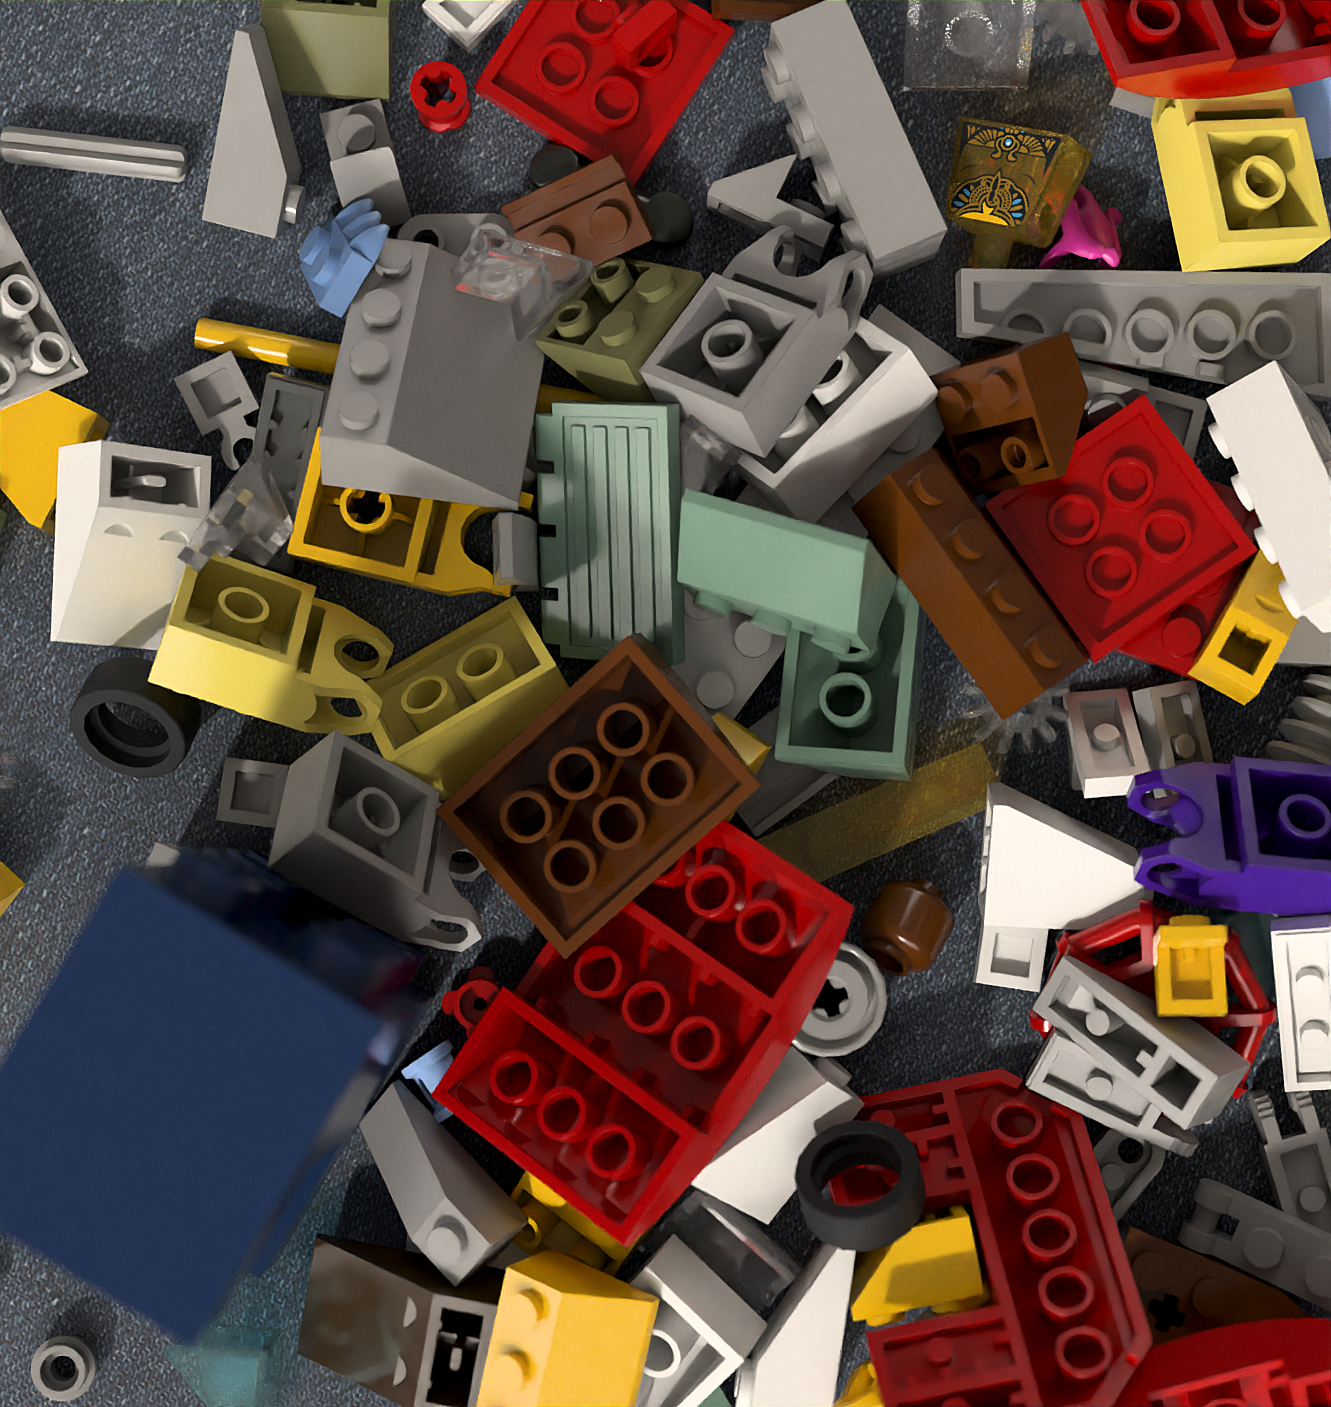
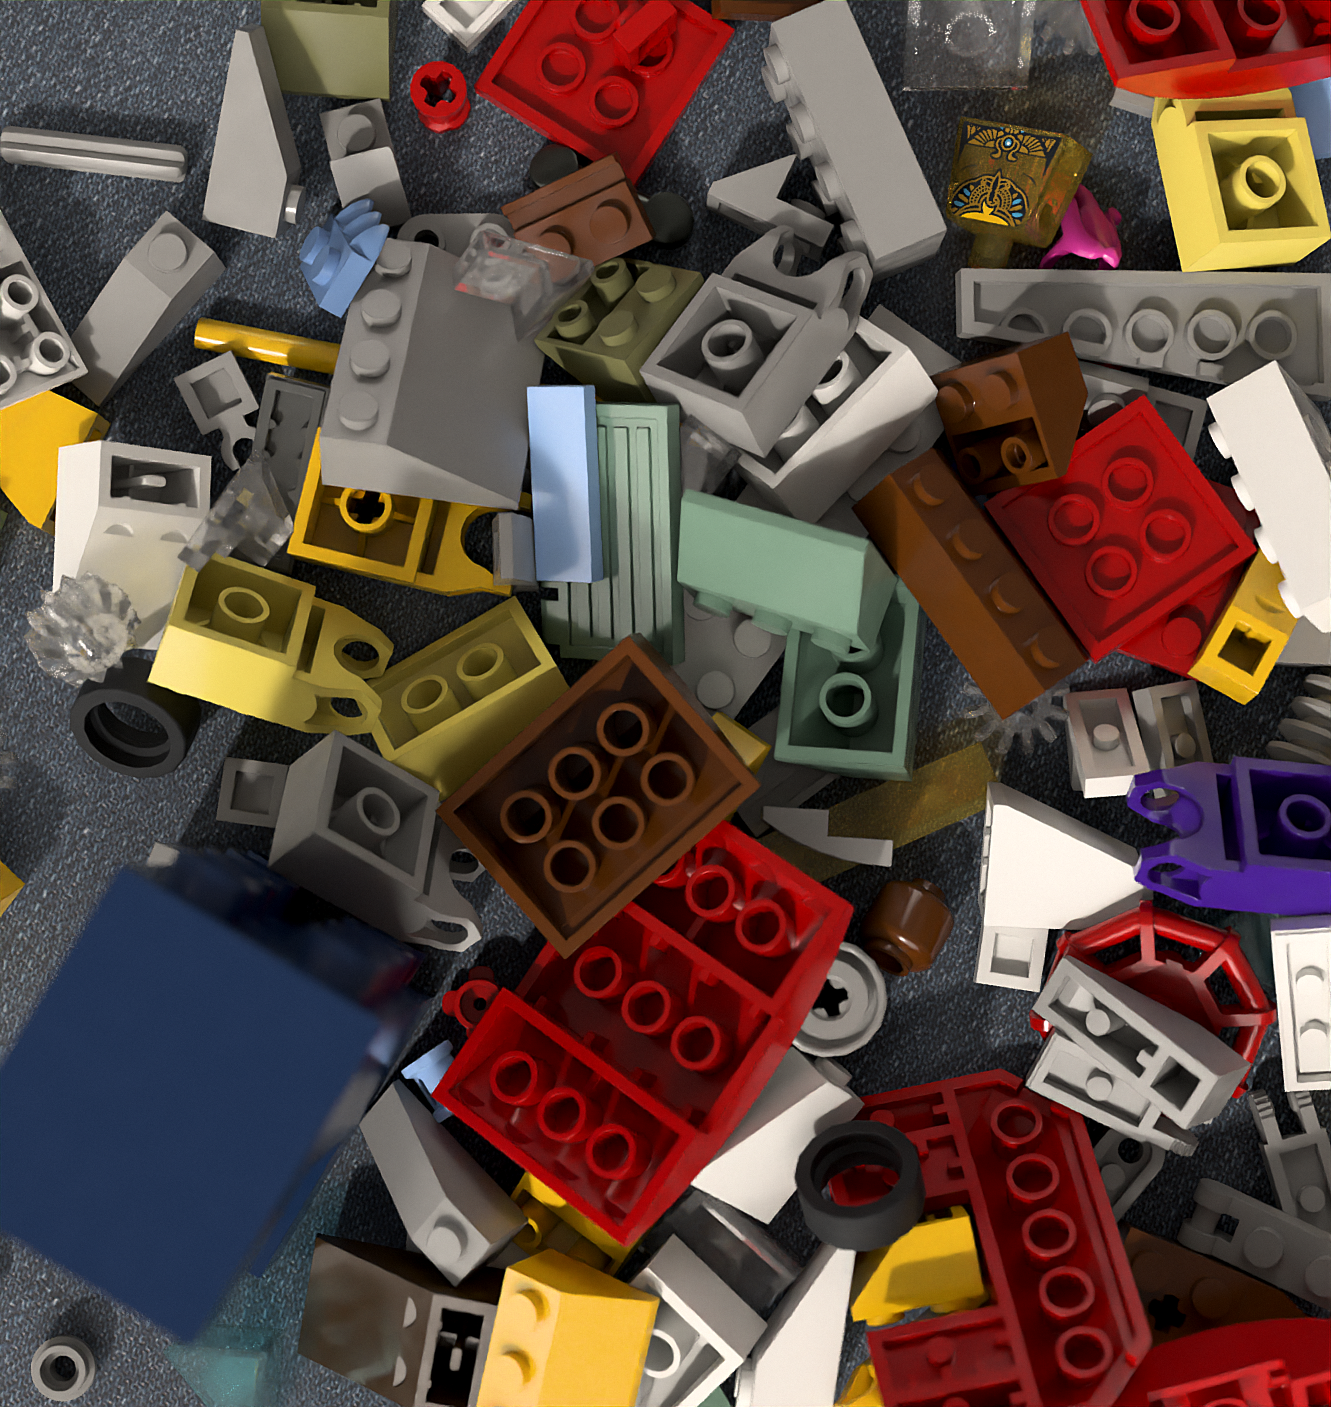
(82, 629): none -> clear gear
(142, 305): none -> light grey slope
(565, 483): none -> light blue tile
(810, 830): none -> light grey slope
(1190, 968): yellow bracket -> none

